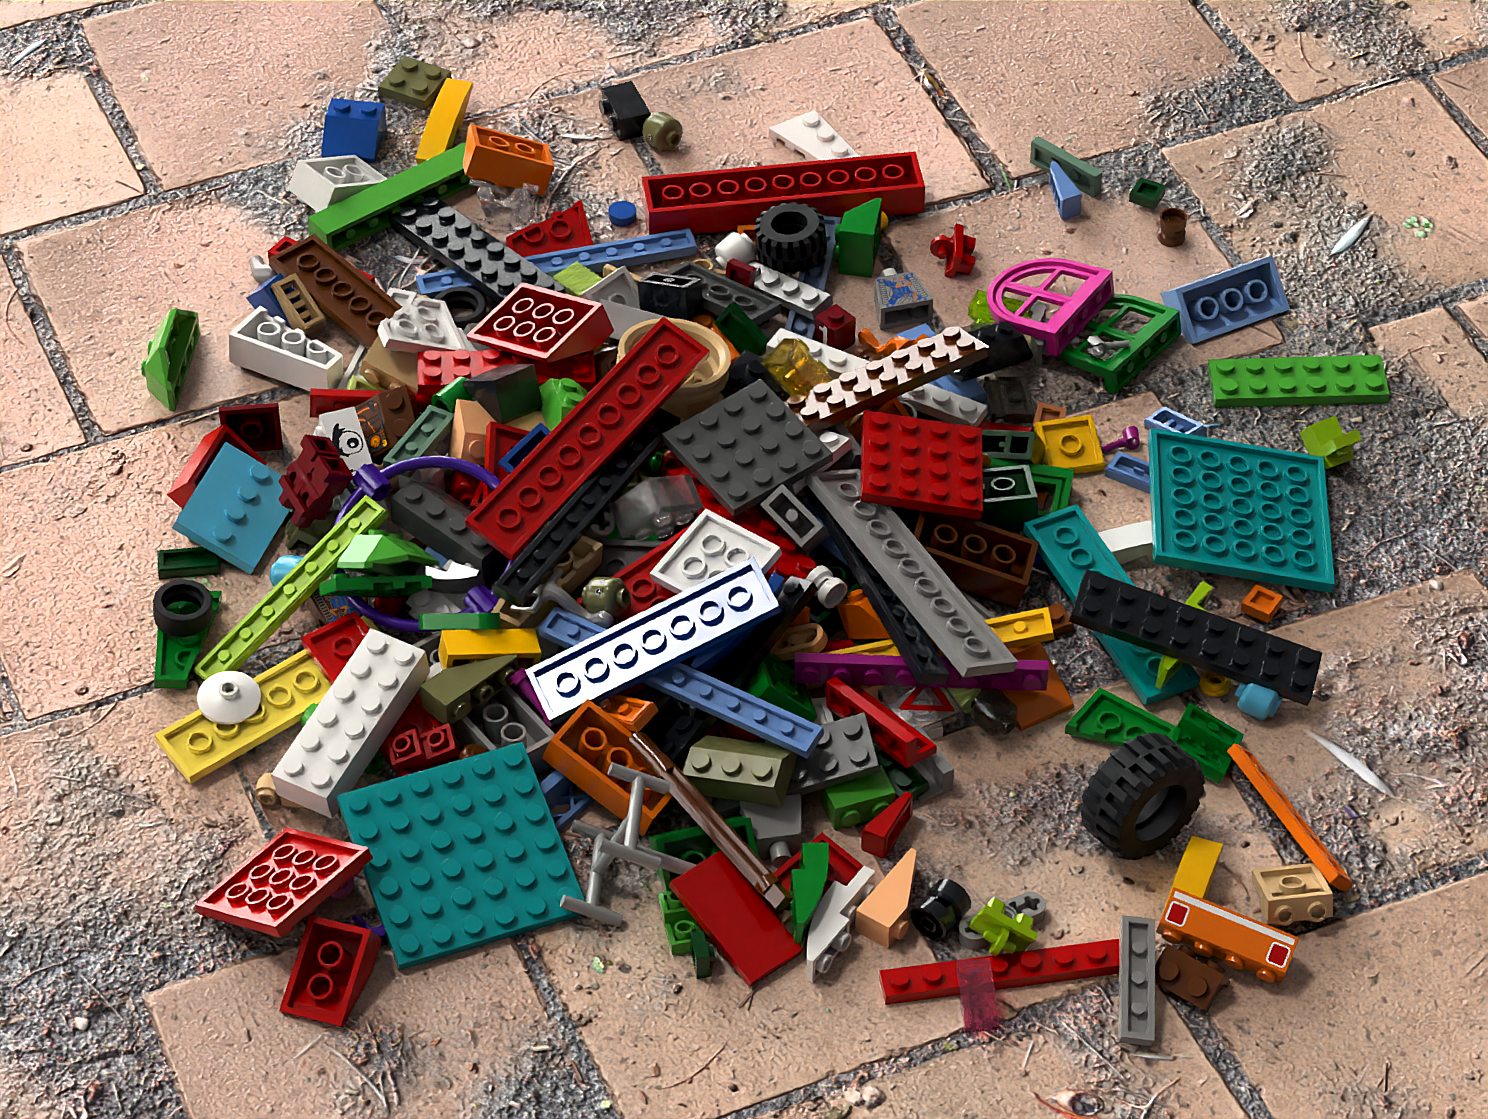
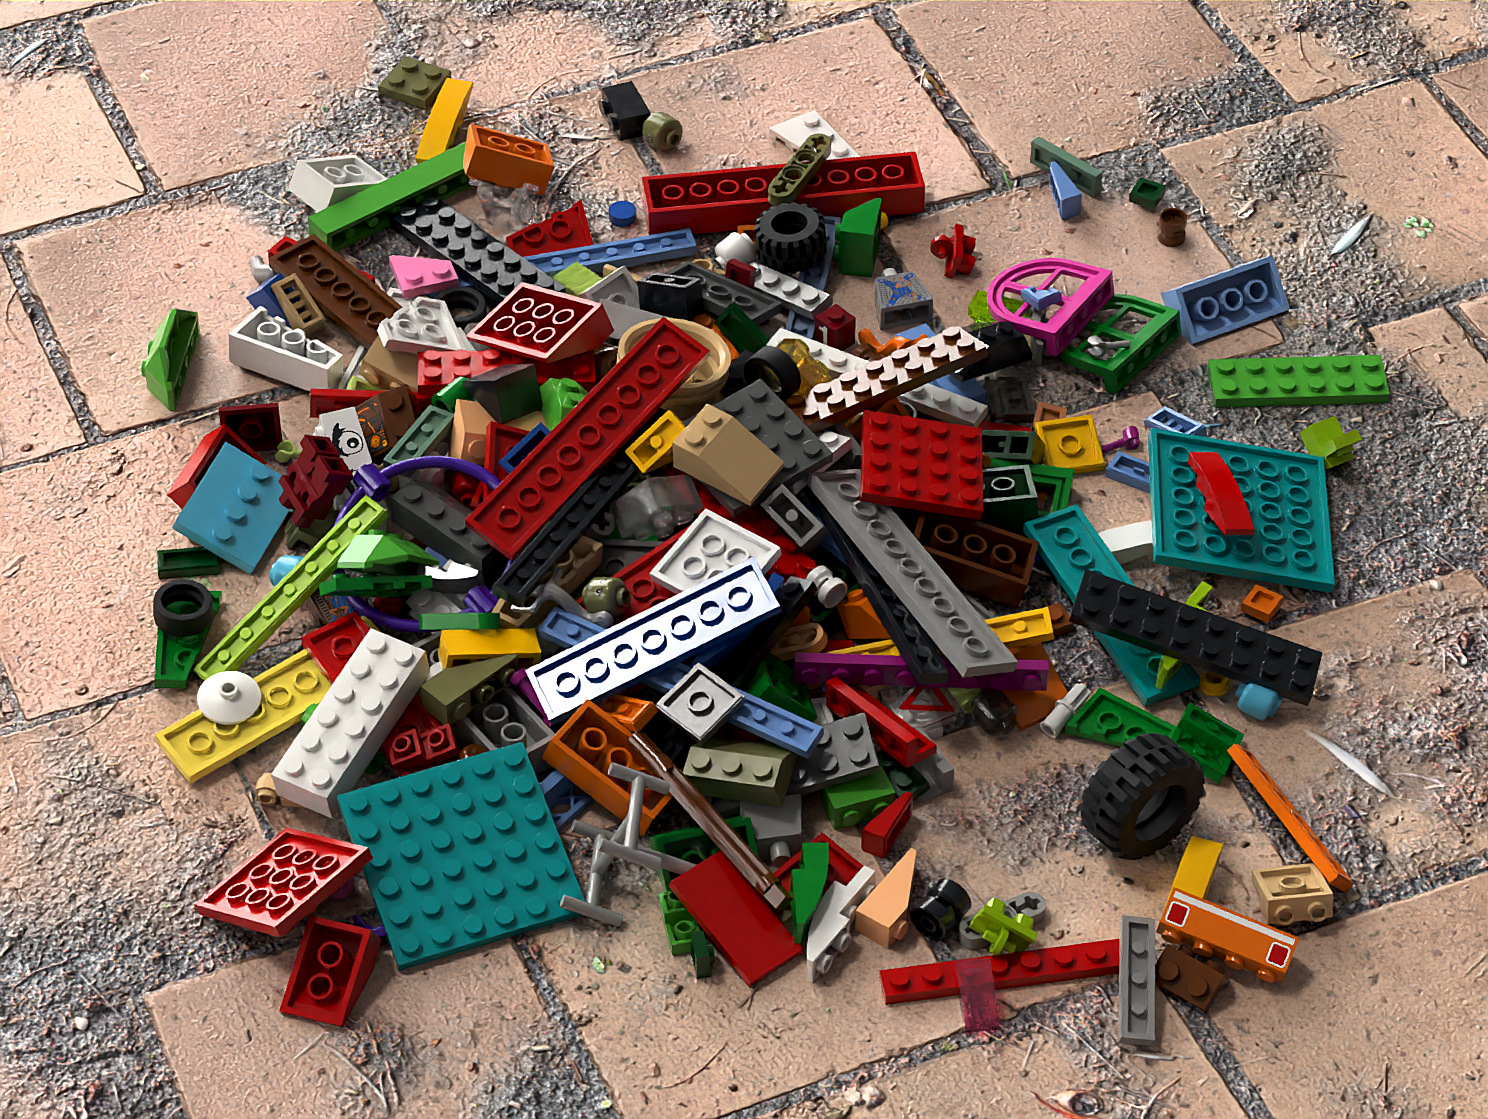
(286, 450): none -> yellowish green hand
(354, 129): blue slope -> none
(422, 275): none -> bright pink wing
(655, 445): none -> yellow slope
(700, 703): none -> tile
(725, 455): none -> tan slope
(780, 364): none -> black tyre
(805, 172): none -> olive beam
(1041, 298): none -> medium blue tile
(1065, 710): none -> white axle
(1222, 493): none -> red slope

